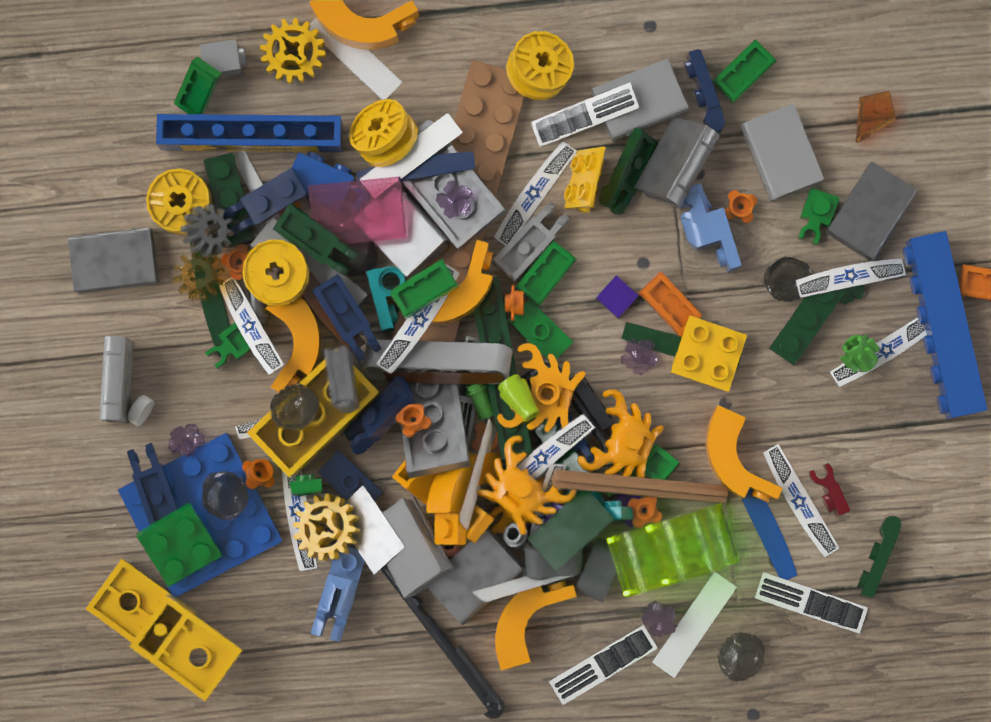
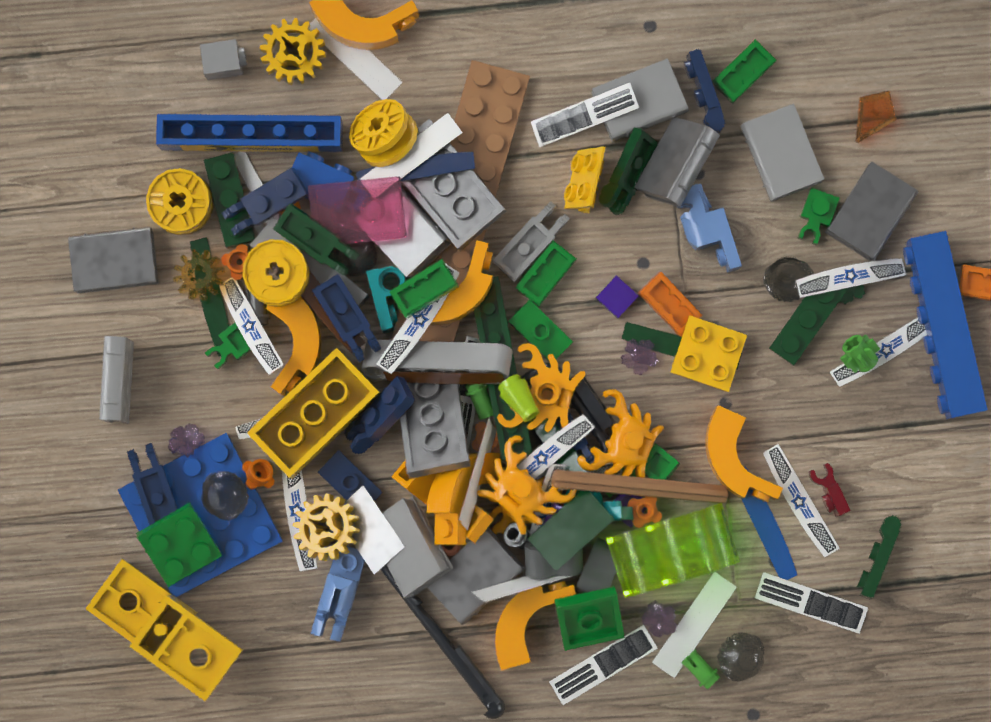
(140, 410): white tile -> none
(197, 87): green plate -> none
(218, 234): dark grey gear -> none
(294, 407): clear smoke hair -> none
(305, 485): green plate -> none
(341, 379): flat silver piece -> none
(410, 412): orange plate -> none
(455, 199): clear purple plant -> none
(514, 302): orange plate -> none
(534, 192): white sticker -> none
(554, 70): yellow wheel -> none
(589, 618): none -> green plate
(701, 669): none -> bright green pin
(748, 202): orange plate -> none

